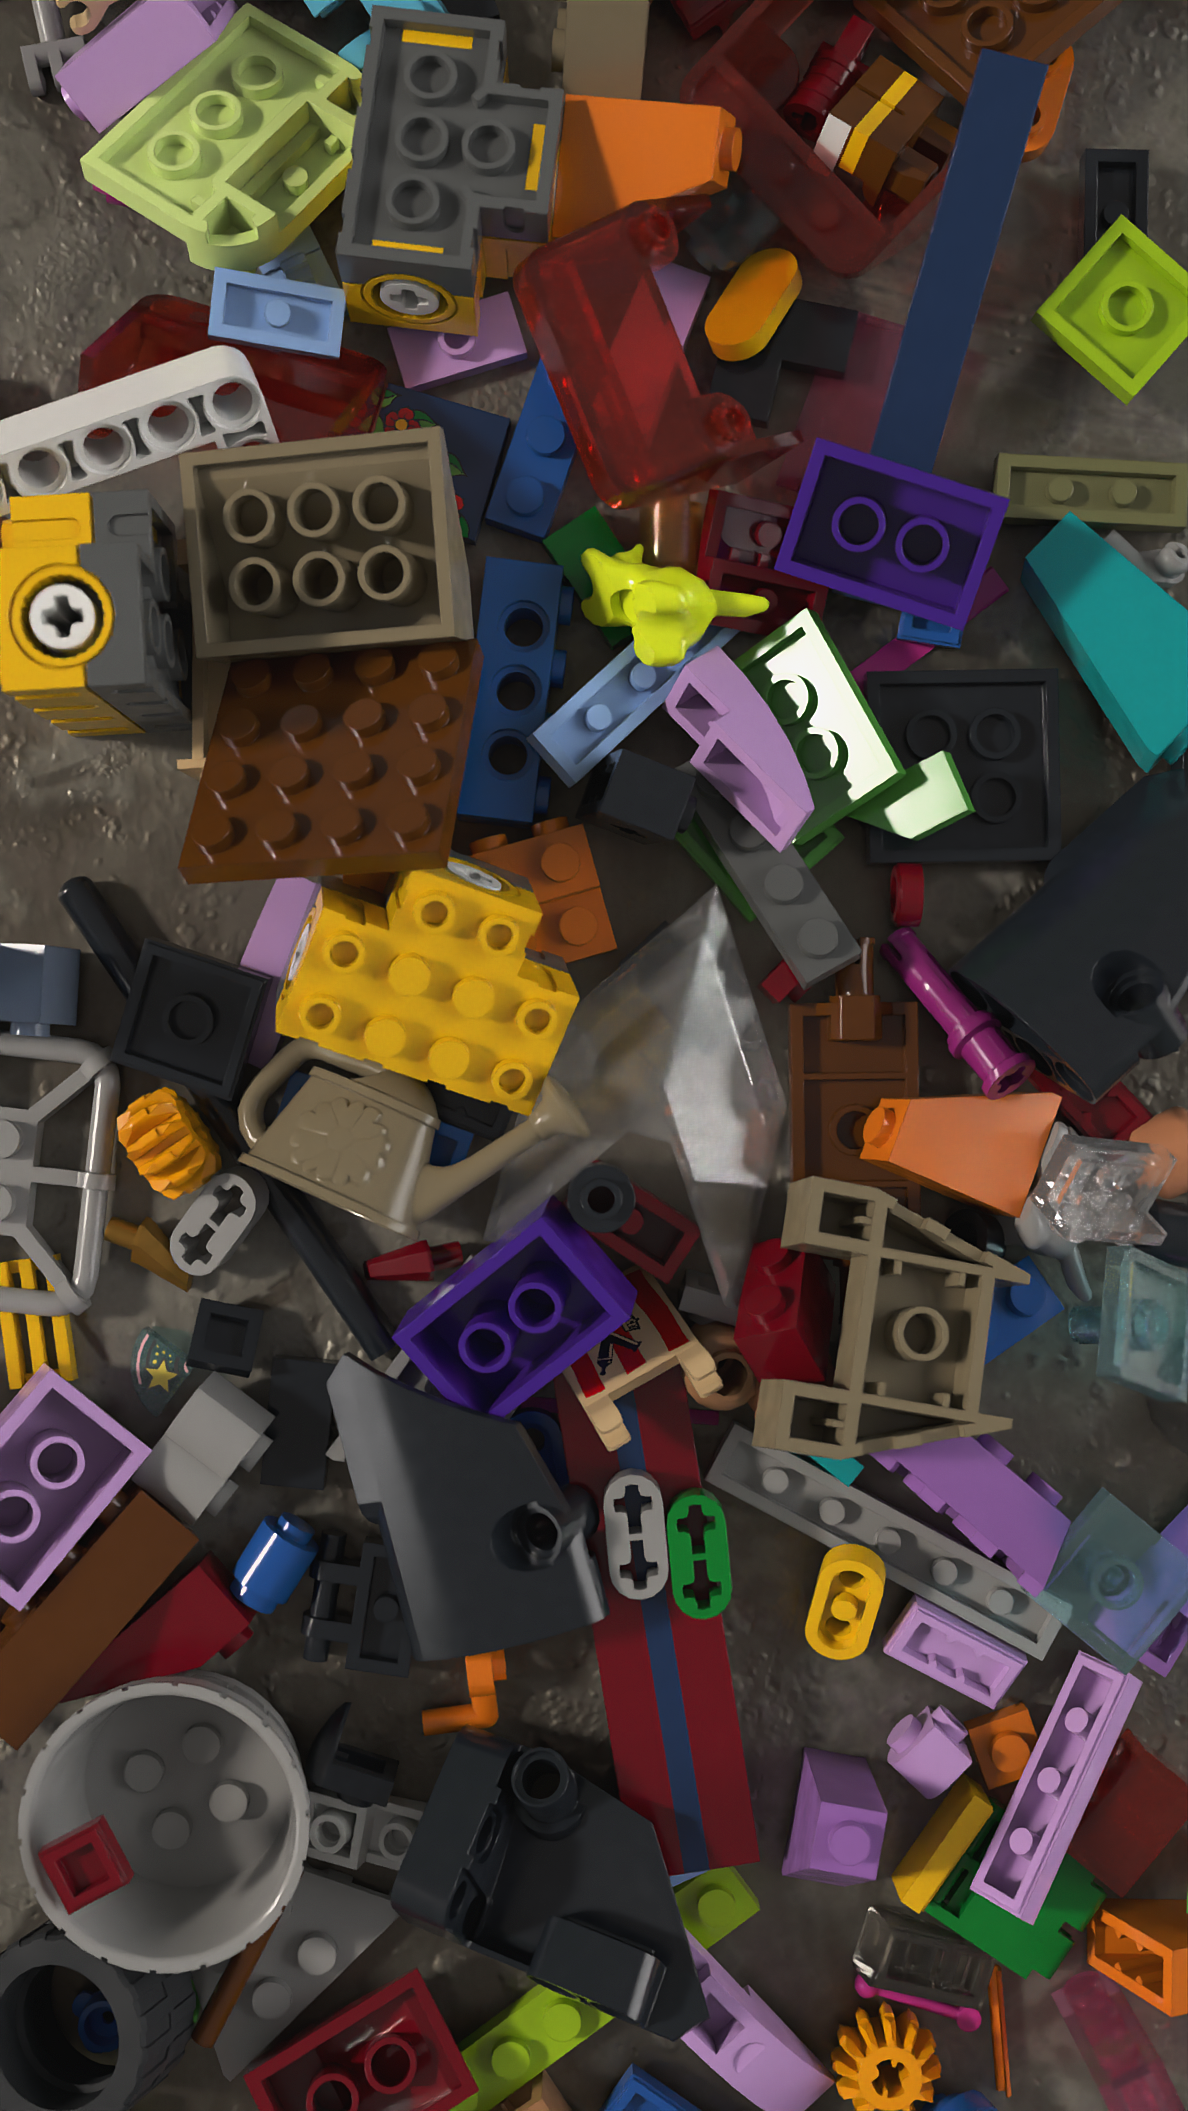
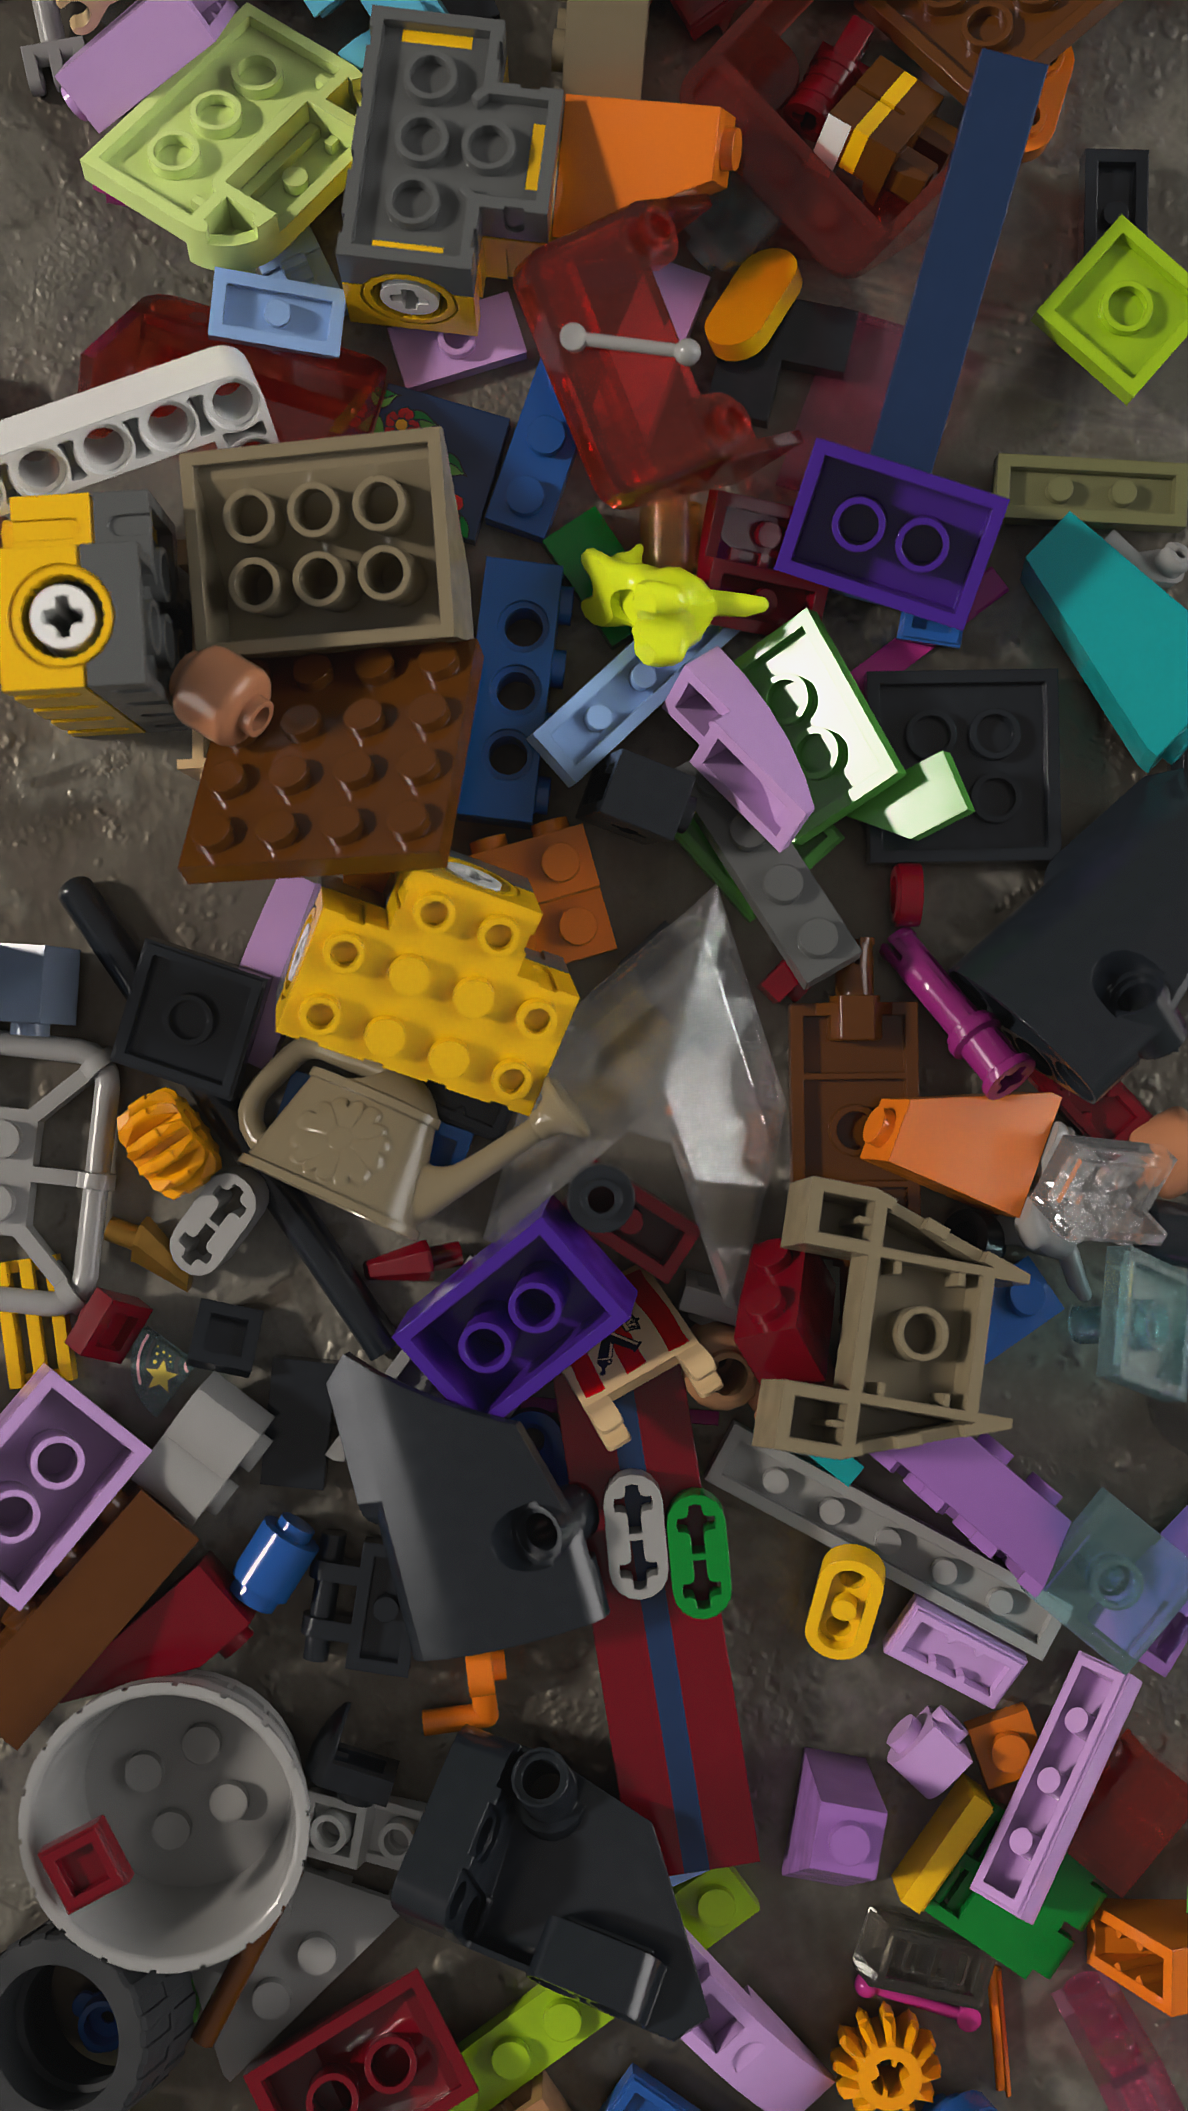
(108, 1325): none -> dark red plate
(221, 695): none -> nougat head
(575, 339): none -> light grey hinge

